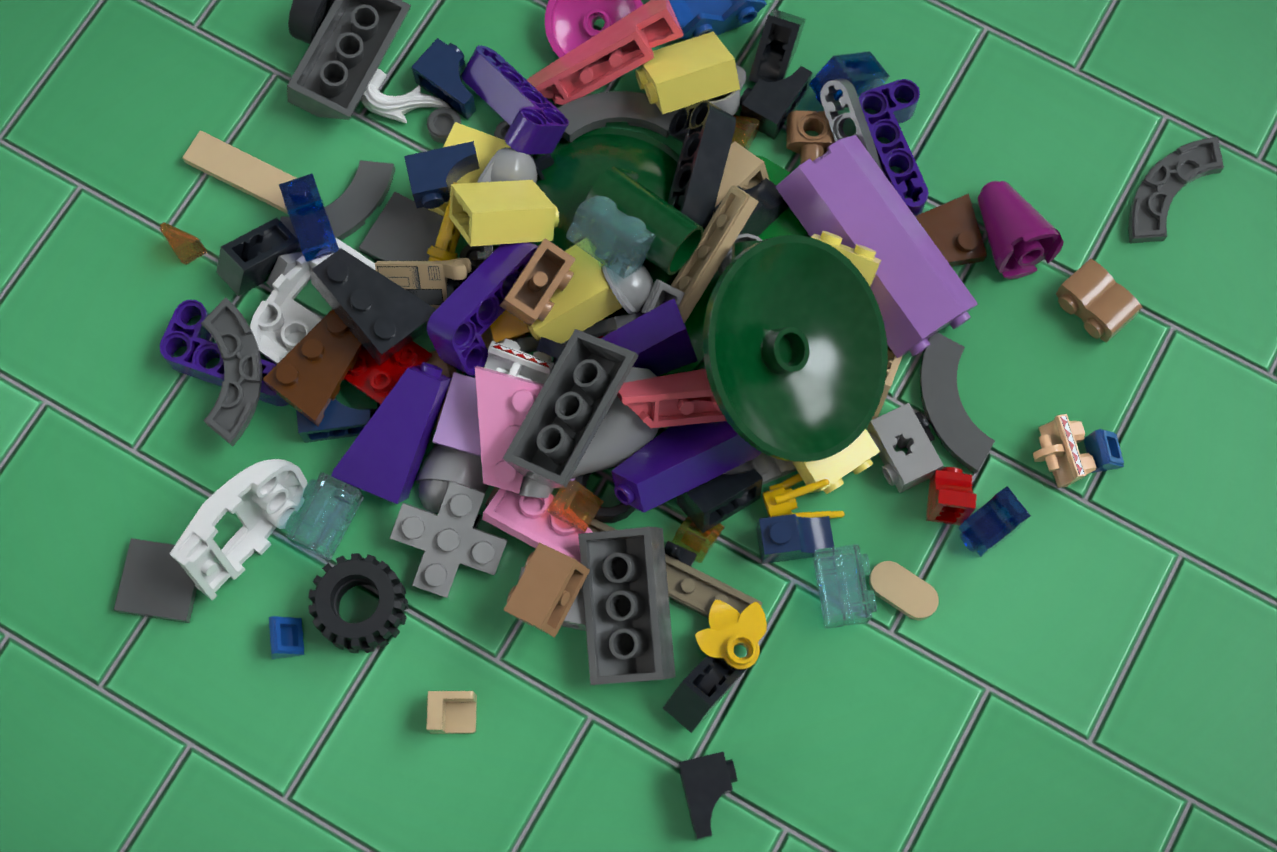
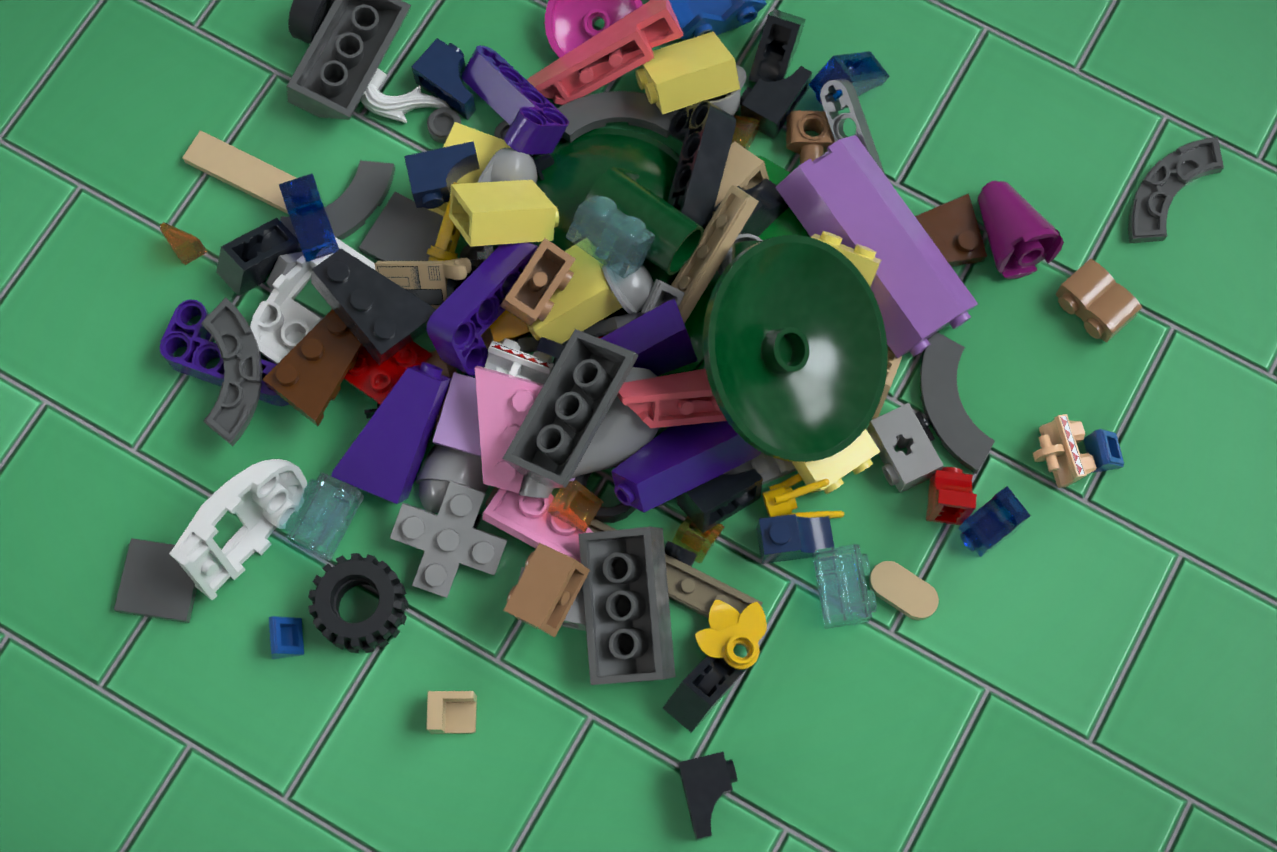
(337, 423): dark blue arch -> none
(897, 153): dark purple beam -> none

